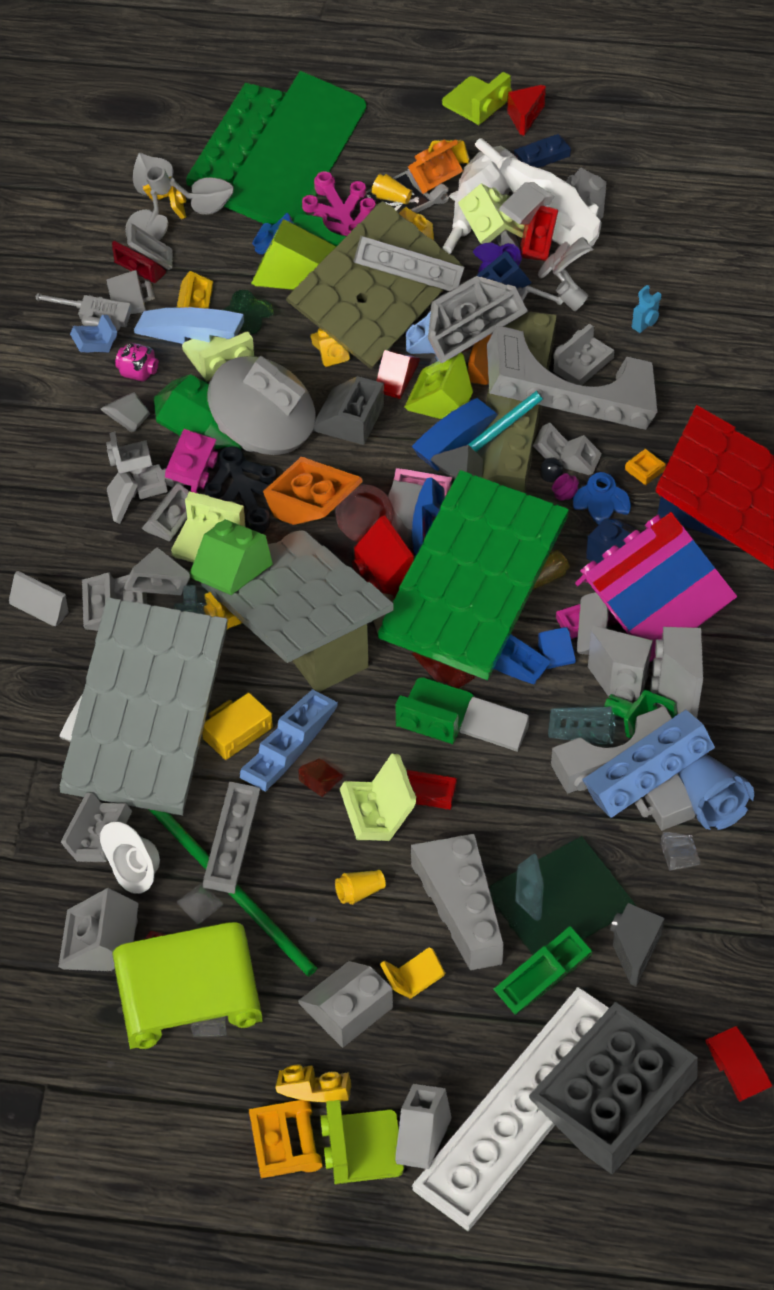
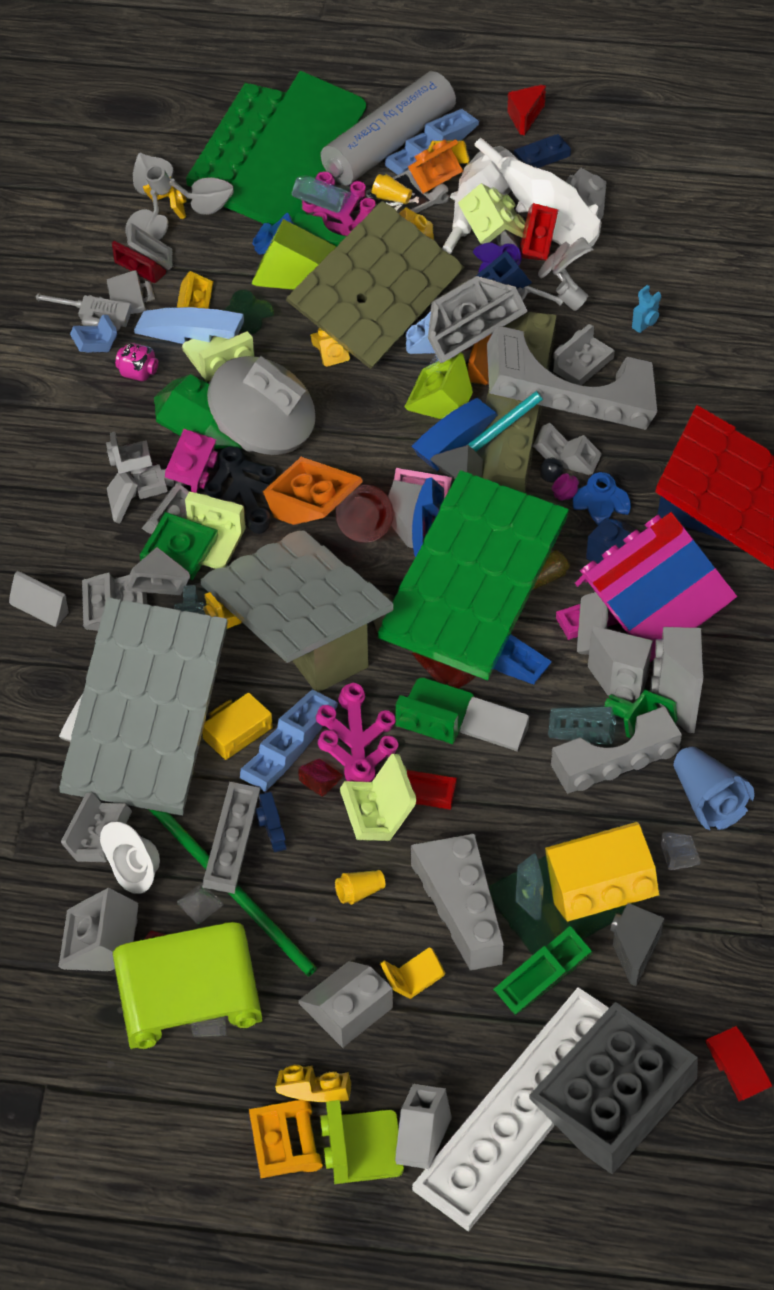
(127, 411): light grey piece -> none
(182, 541): none -> green tile
(230, 557): bright green slope -> none
(268, 816): none -> dark blue plate
(320, 193): none -> clear light blue slope
(351, 410): dark grey slope -> none
(351, 699): none -> dark pink plant
(382, 557): red slope -> none
(388, 128): none -> light grey piece
(396, 372): slope -> none
(408, 264): light grey plate -> none
(449, 127): none -> medium blue slope
(478, 99): lime bracket -> none
(525, 202): light grey slope -> none
(556, 647): blue slope -> none
(601, 872): none -> yellow slope
(645, 466): light orange tile -> none
(648, 763): medium blue brick -> none
(667, 803): light grey piece -> none

